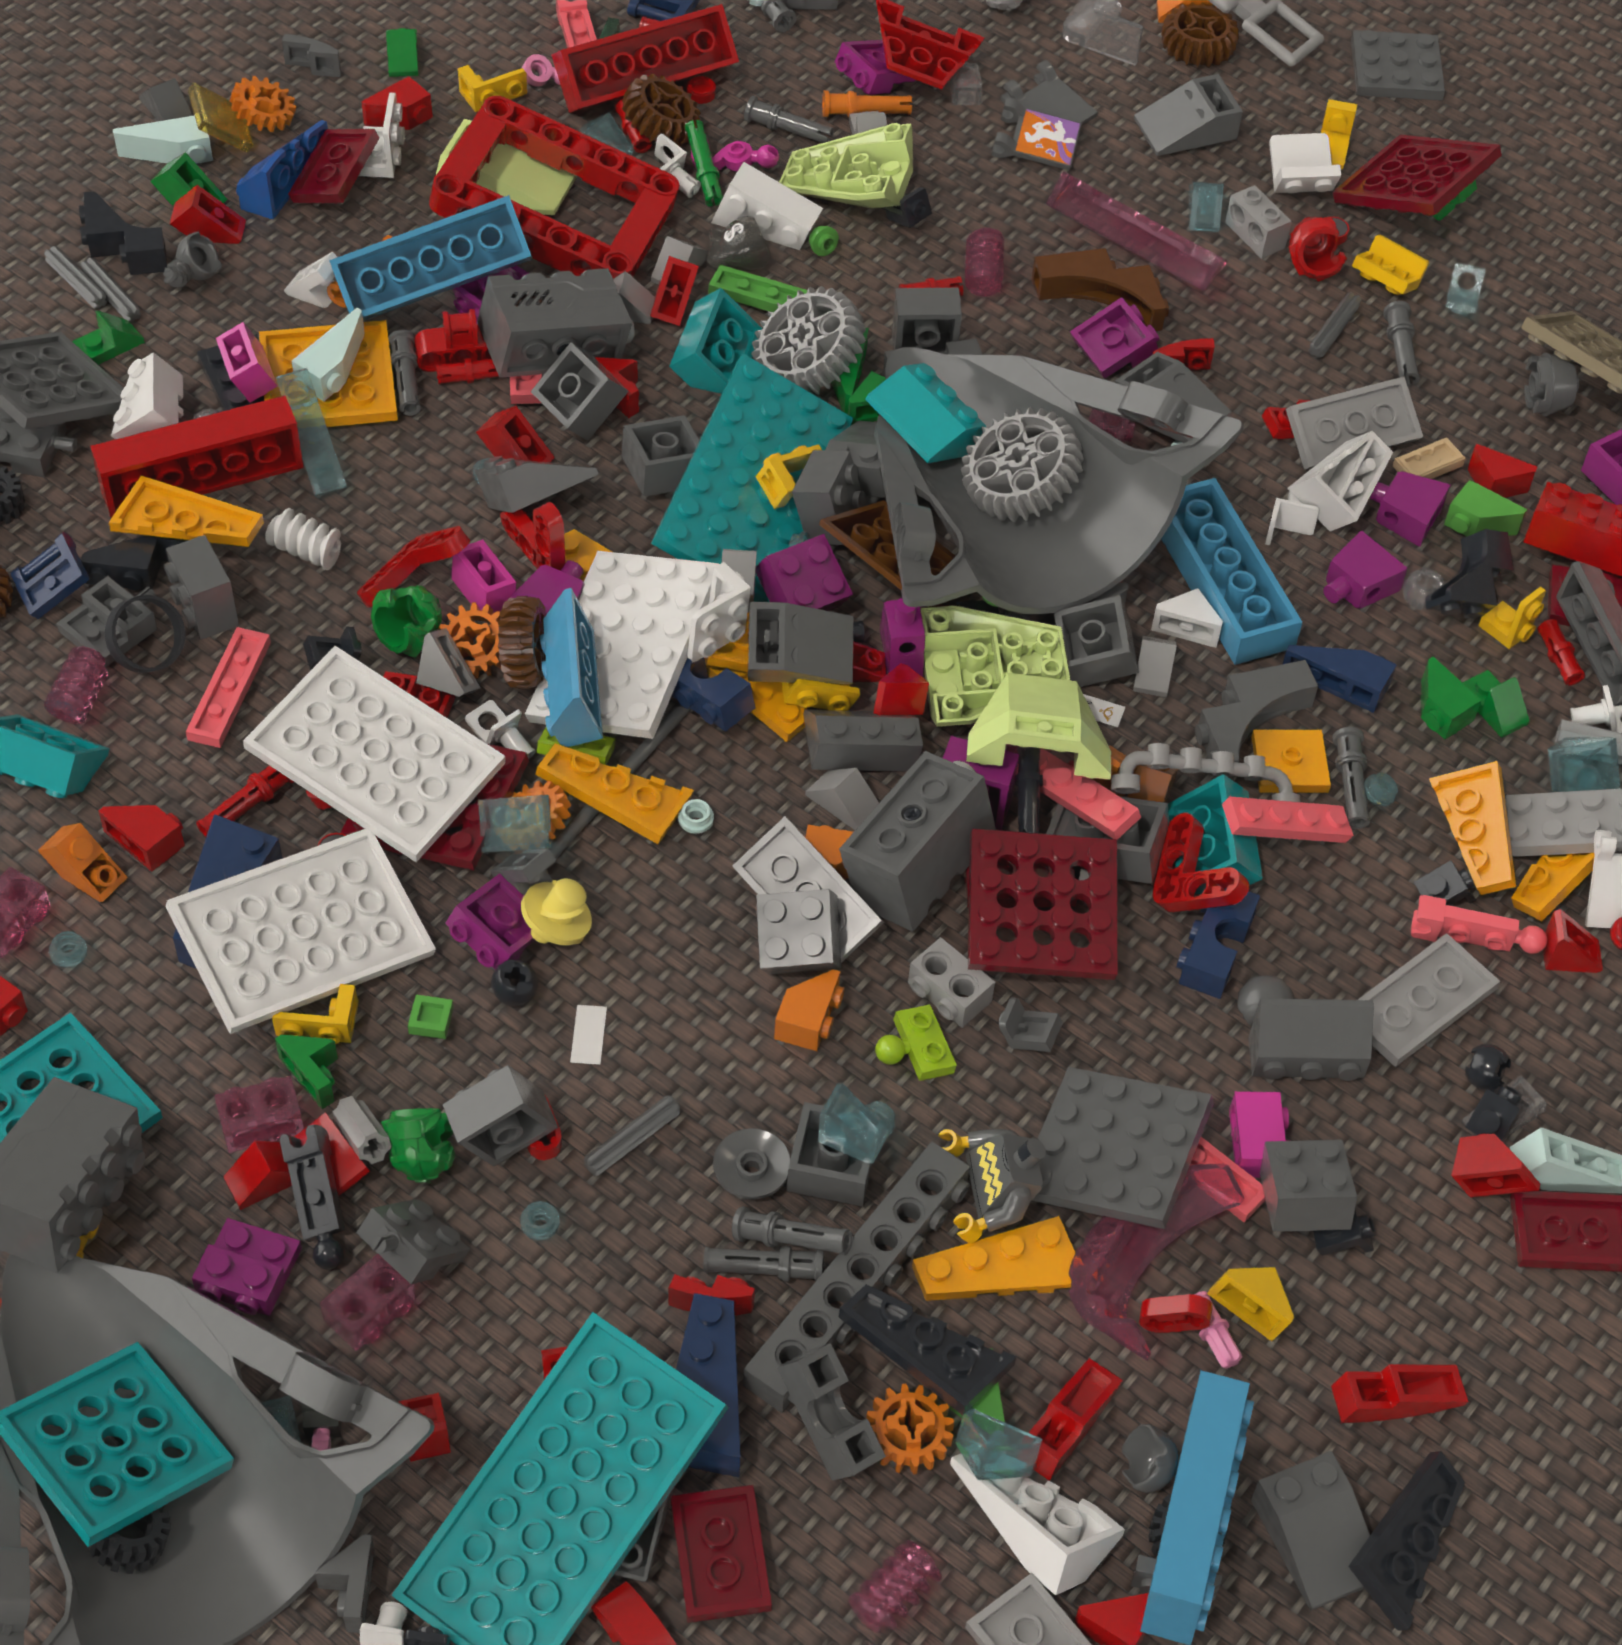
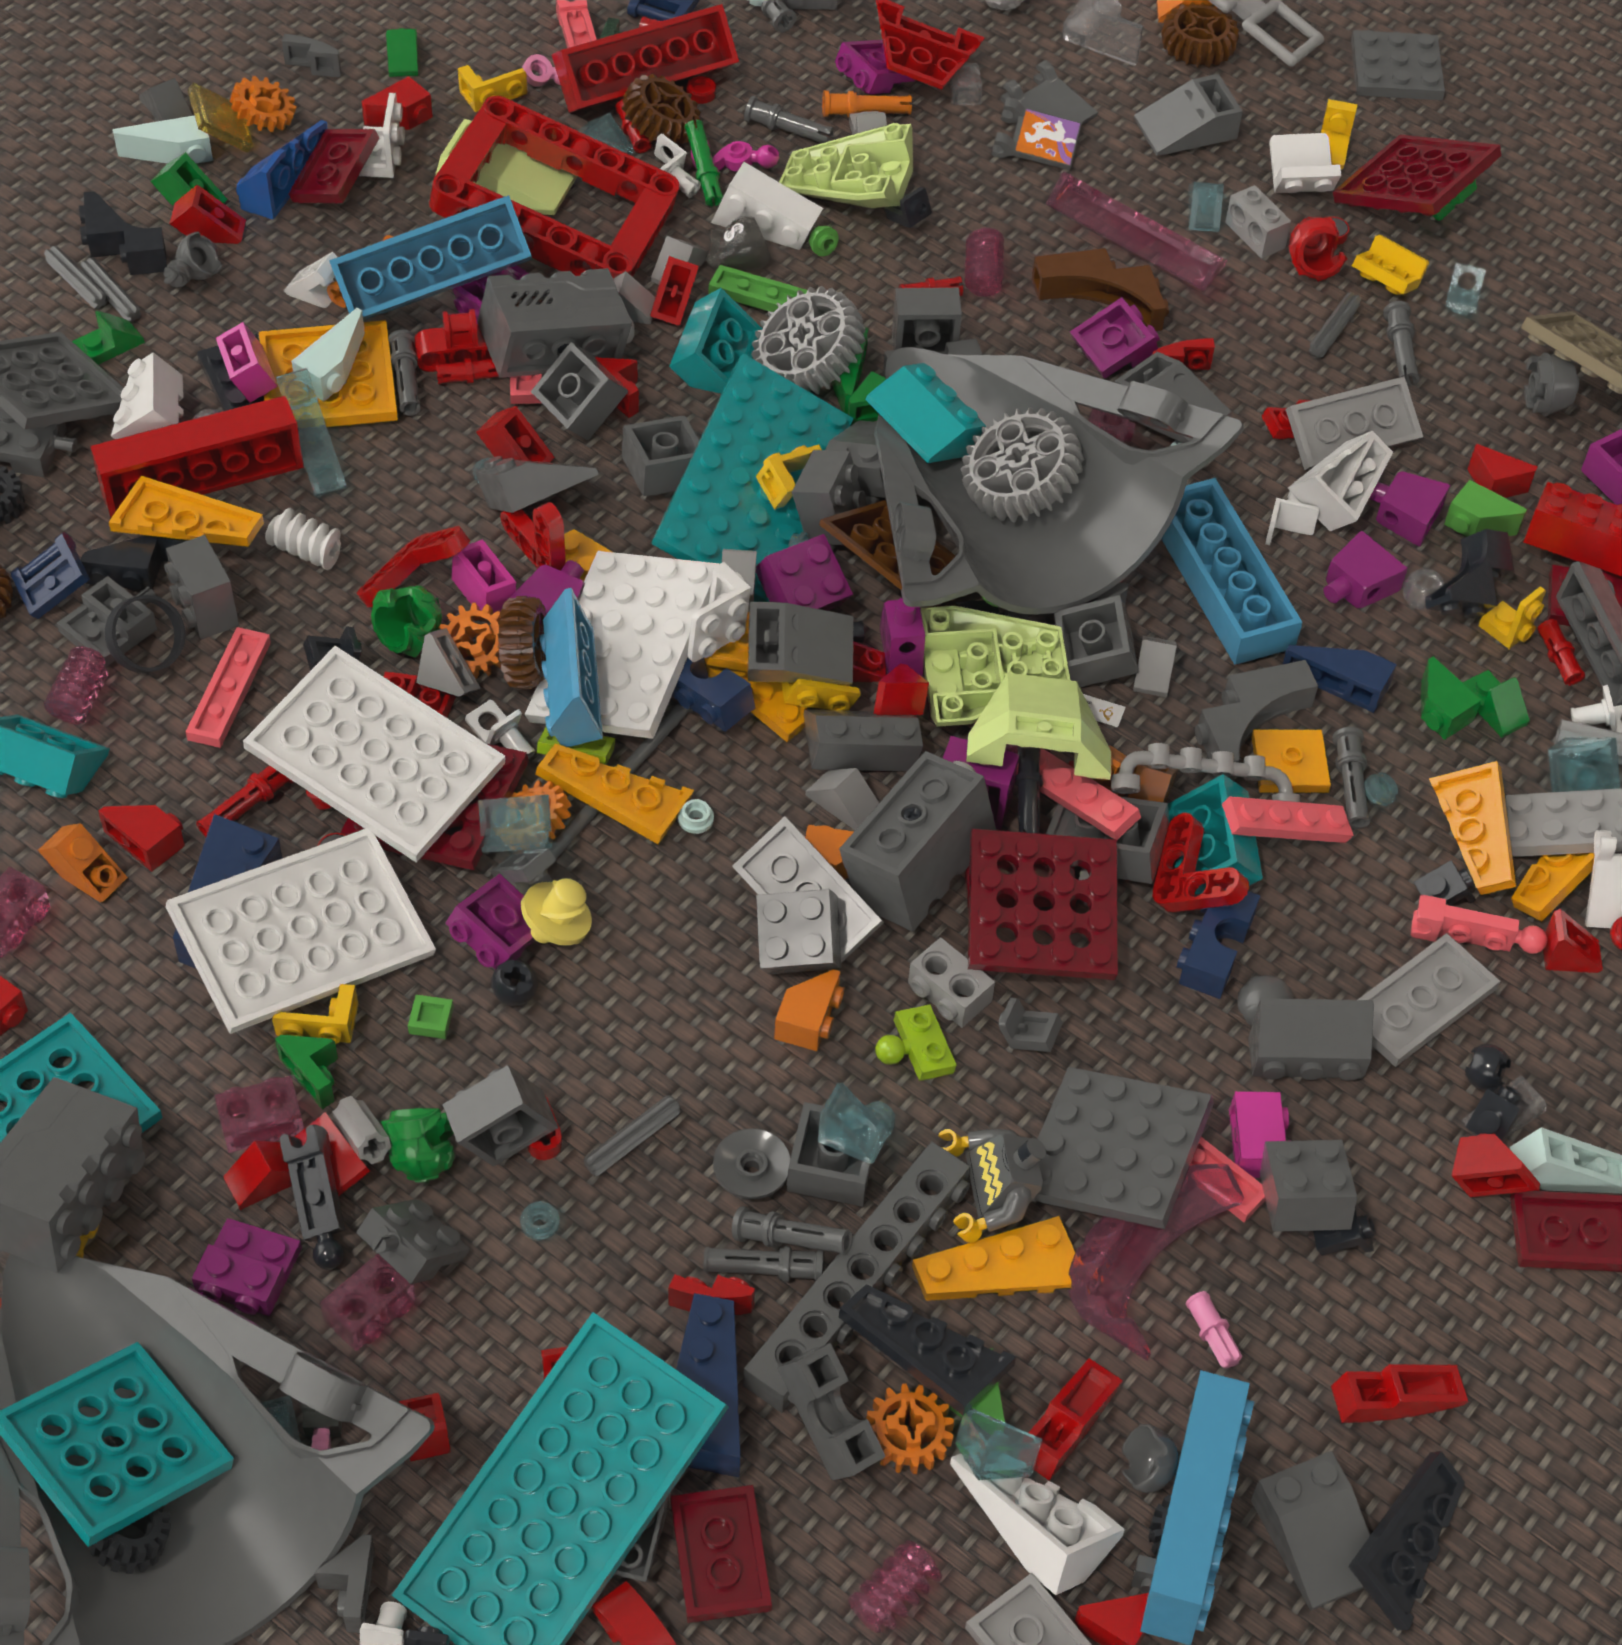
(68, 941): clear light blue plate -> none
(588, 1034): white sticker -> none
(1175, 1313): red beam -> none
(1188, 618): white slope -> none
(1255, 1298): yellow slope -> none
(1431, 460): tan plate -> none

